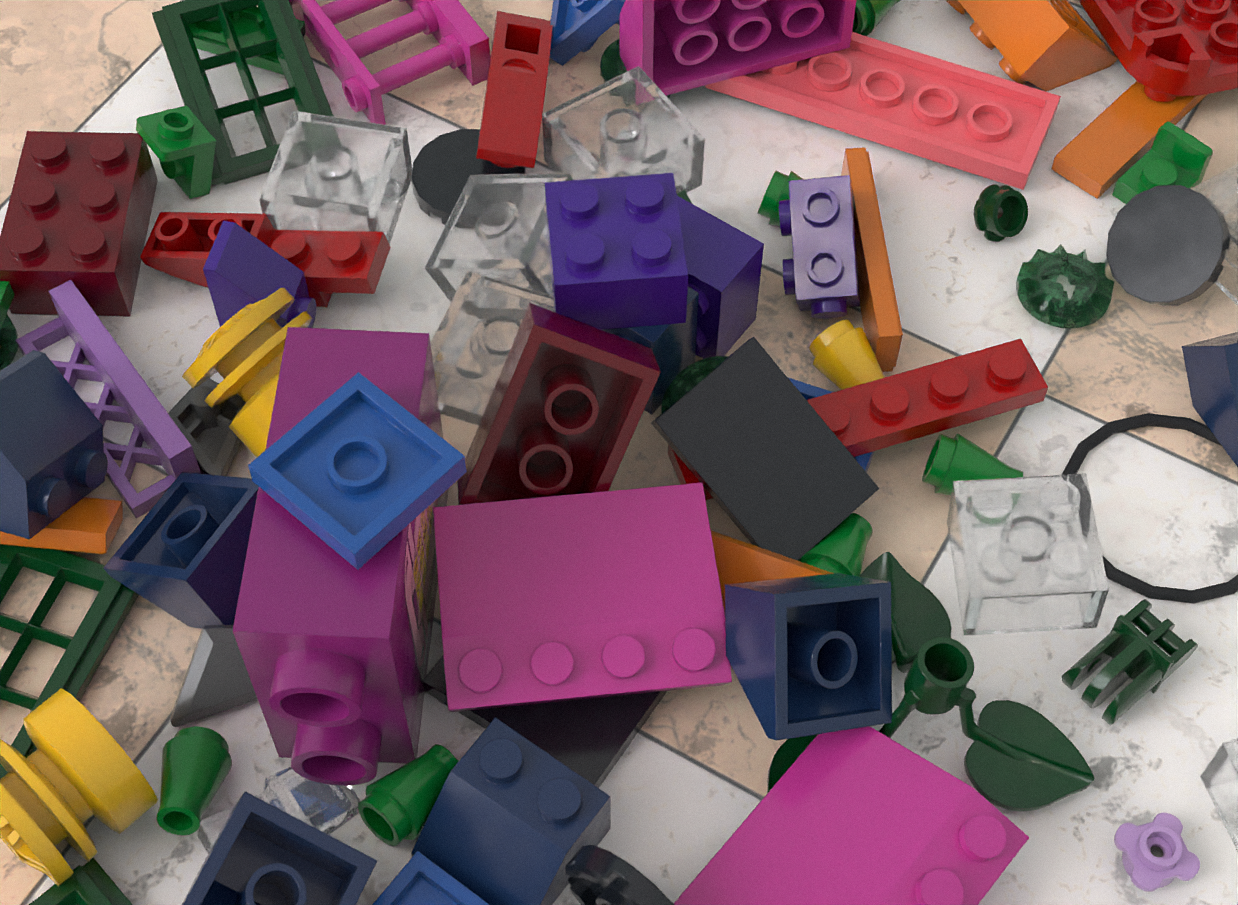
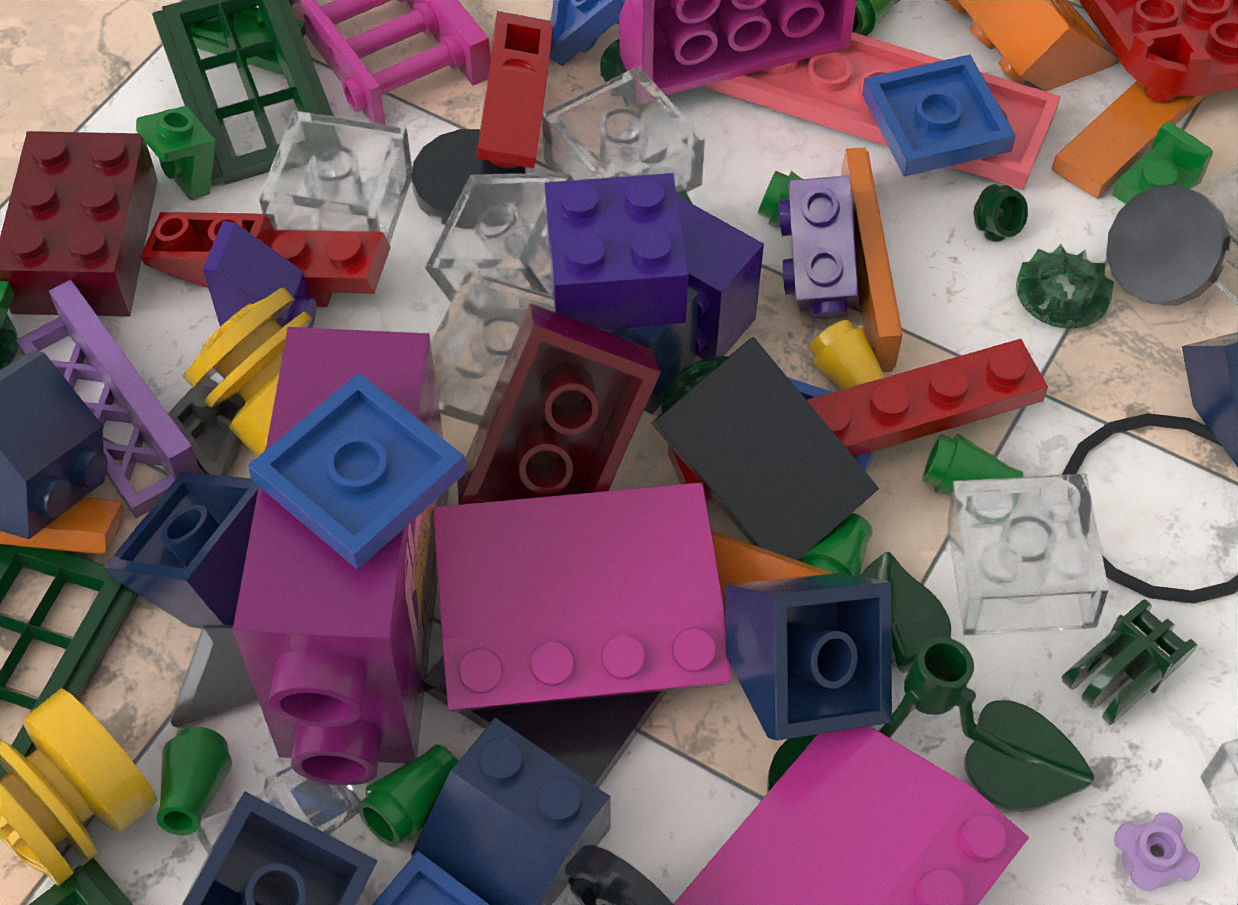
(937, 115): none -> blue plate

